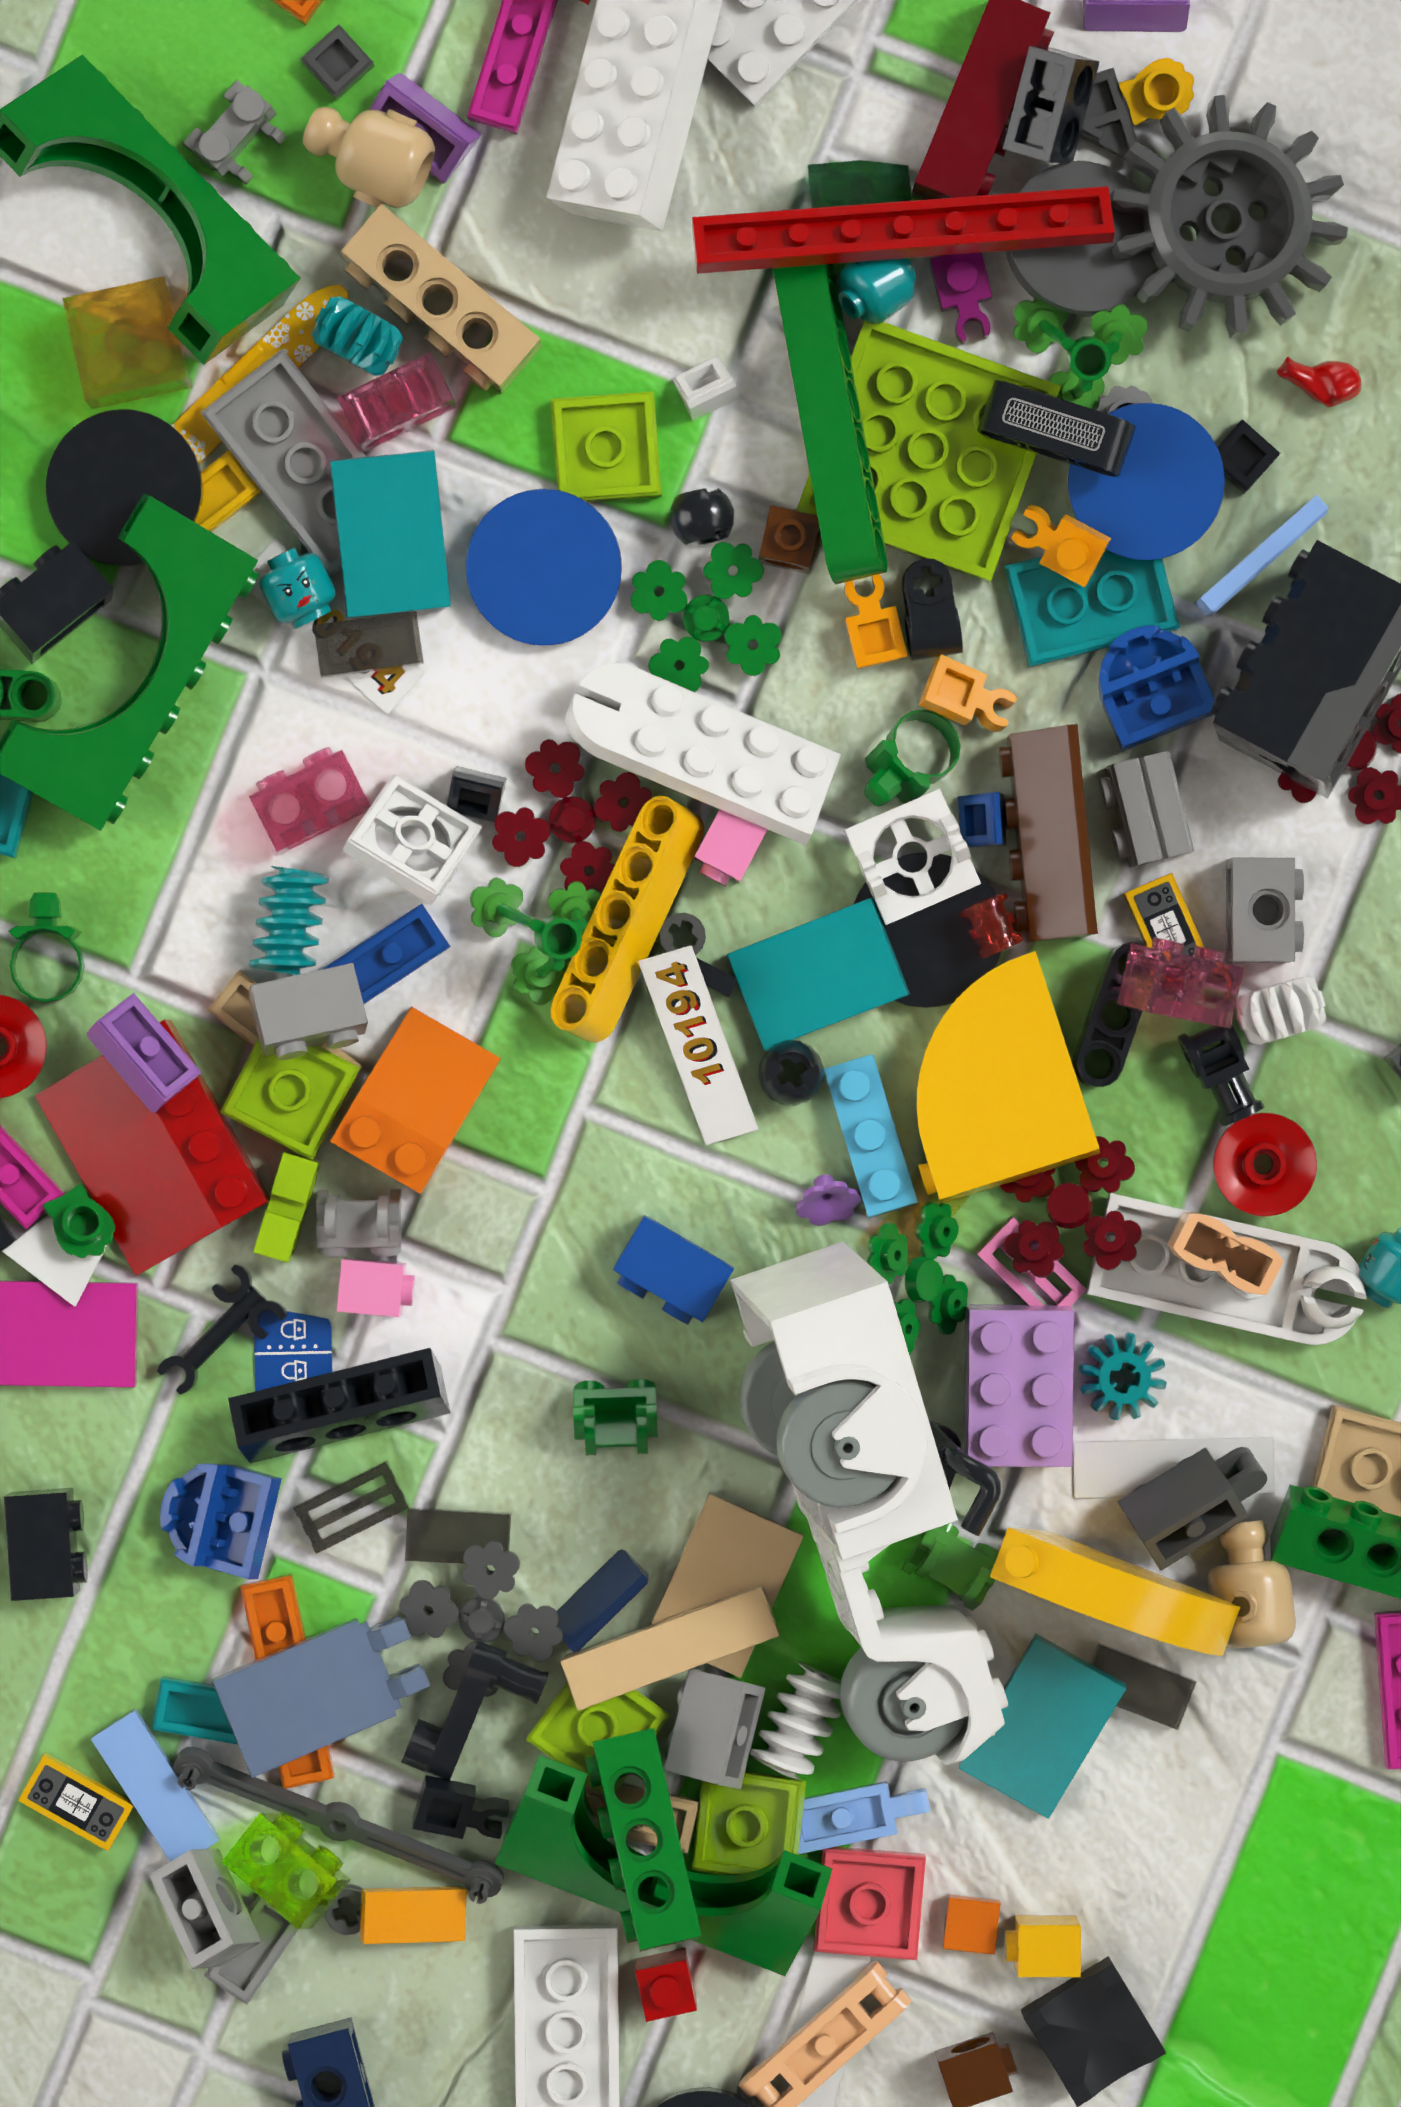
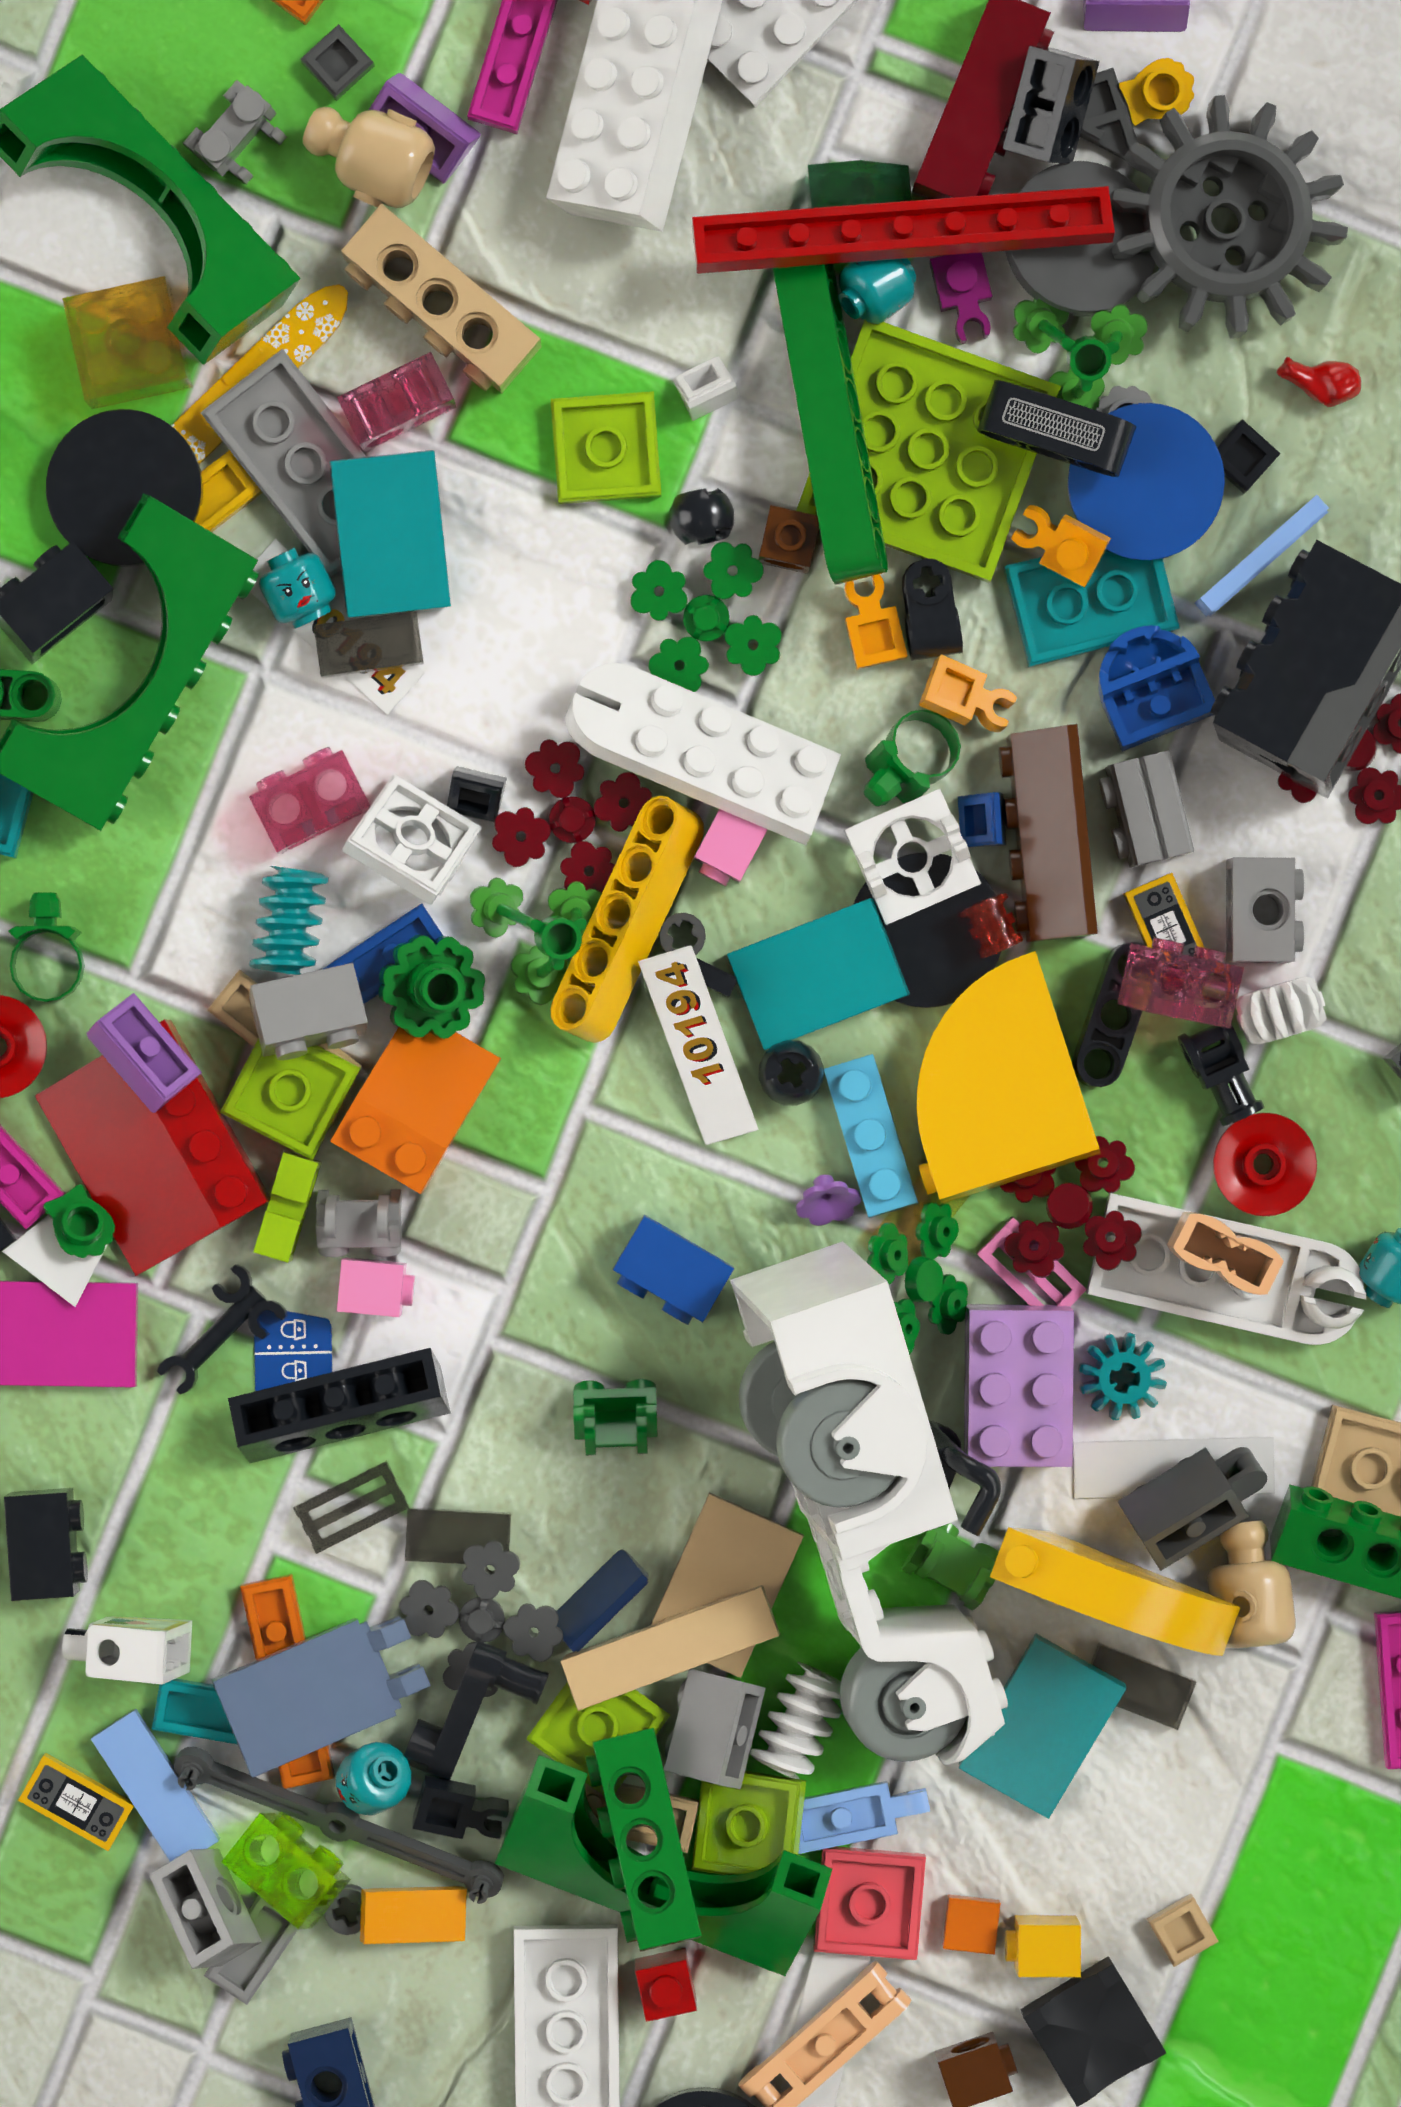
(132, 1648): none -> white torso
(221, 1517): blue slope -> none
(357, 336): teal gear -> none
(373, 1778): none -> teal head
(431, 986): none -> green plant
(543, 567): blue tile -> none
(1182, 1930): none -> tan tile

